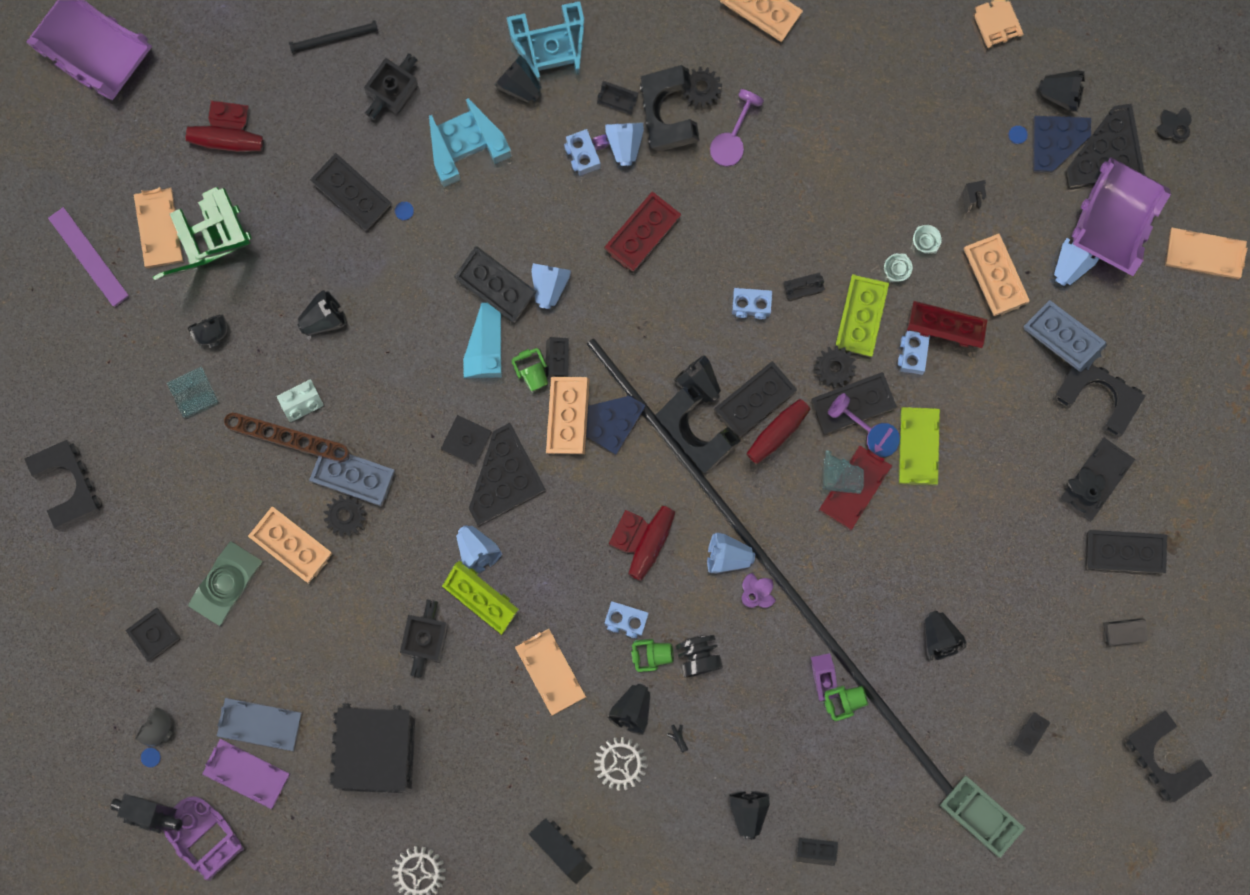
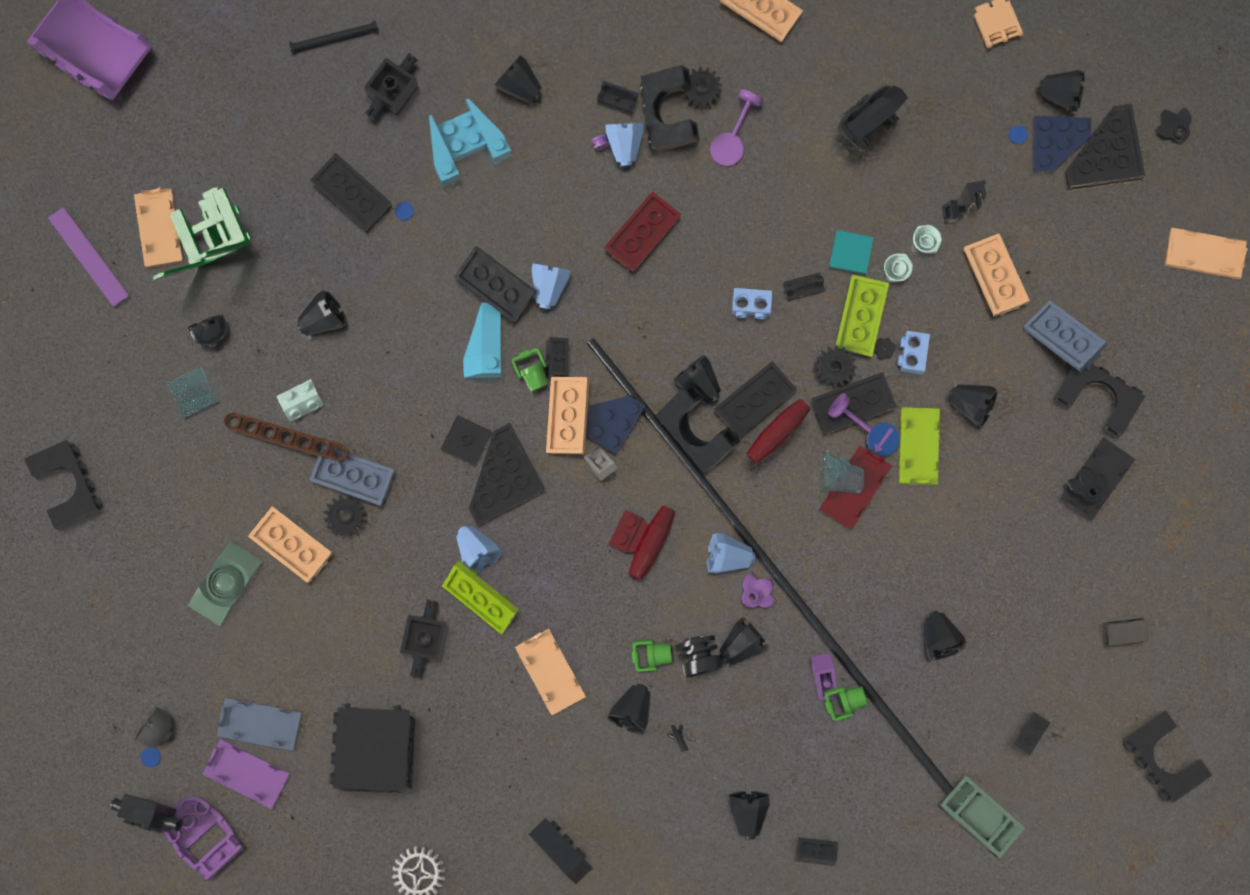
(152, 634): black plate -> none
(225, 129): dark red plate -> none
(550, 45): medium azure wedge -> none
(586, 151): light blue brick -> none
(600, 463): none -> light grey slope
(605, 772): white gear -> none
(627, 614): light blue brick -> none
(742, 643): none -> black cone
(851, 252): none -> teal tile
(870, 113): none -> black brick
(890, 347): none -> black plant
(947, 324): dark red piece -> none
(953, 211): none -> black tile
(974, 401): none -> black cone
(1072, 263): light blue cone -> none
(1119, 215): medium lavender panel -> none
(1127, 551): black piece -> none

